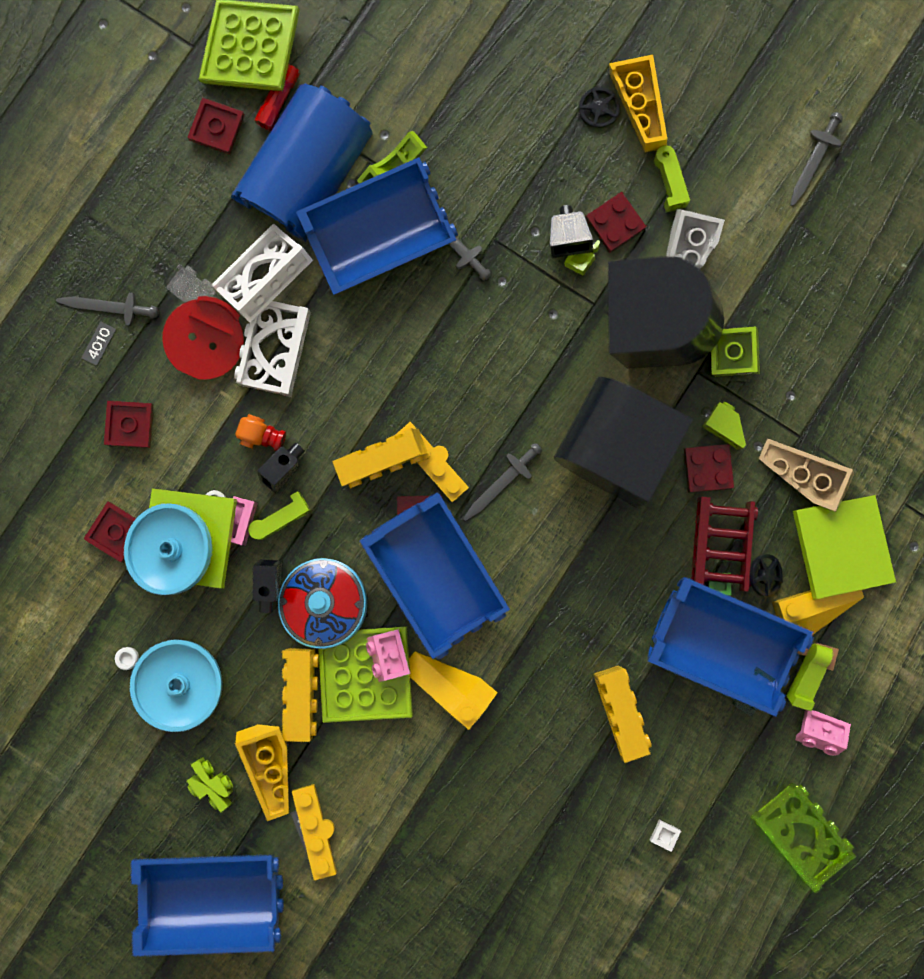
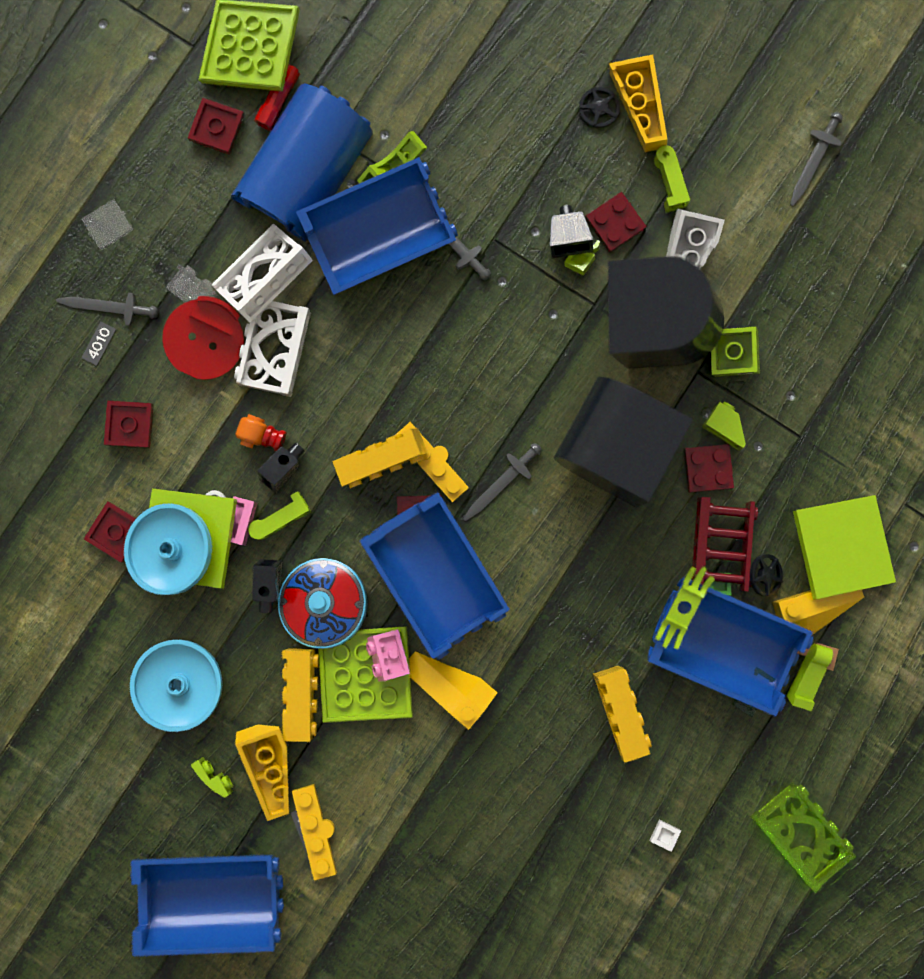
(107, 224): none -> clear piece
(126, 658): white tile -> none
(200, 789): lime slope -> none
(674, 617): none -> lime piece
(812, 476): tan wedge -> none
(824, 733): bright pink bracket -> none

